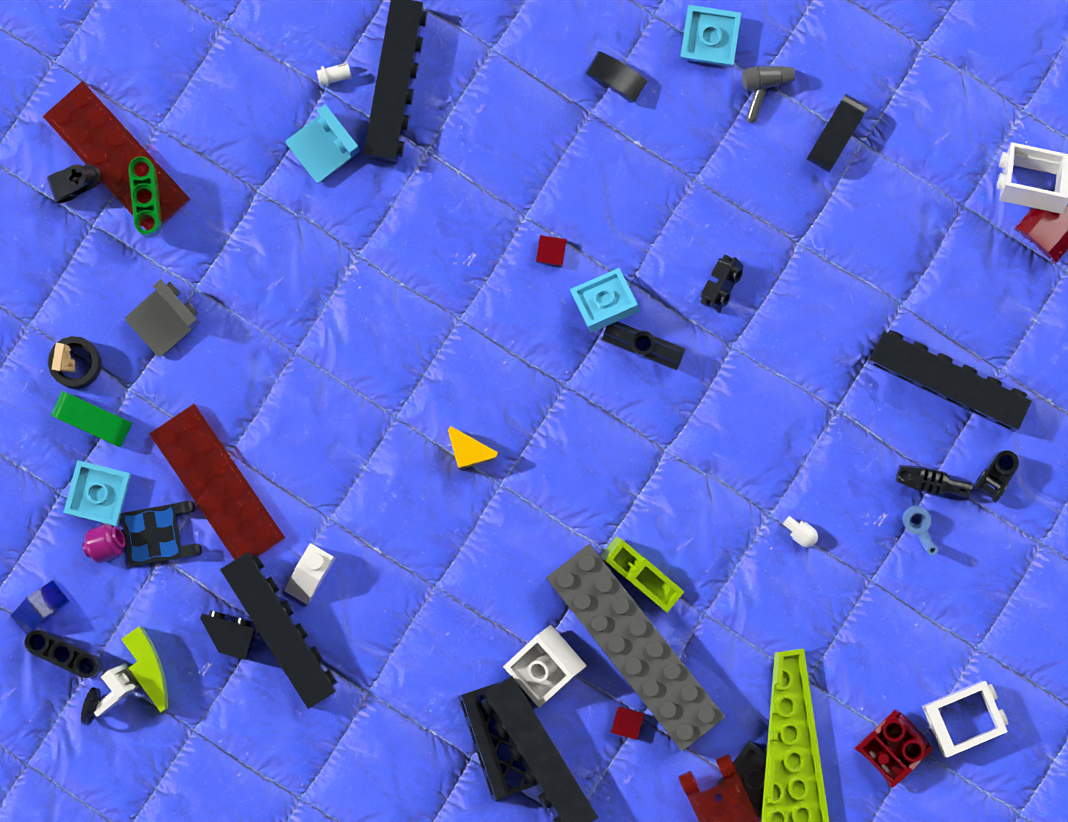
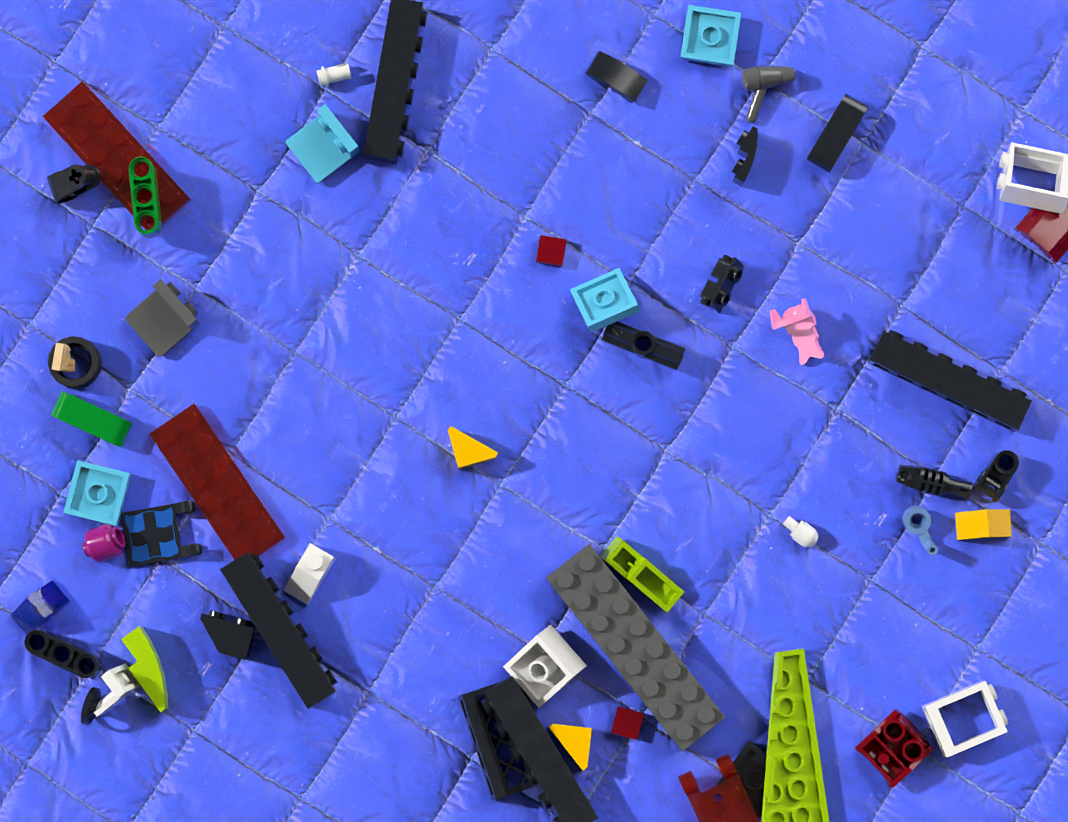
(575, 740): none -> yellow slope
(747, 149): none -> black slope
(801, 325): none -> bright pink hair
(983, 524): none -> yellow slope

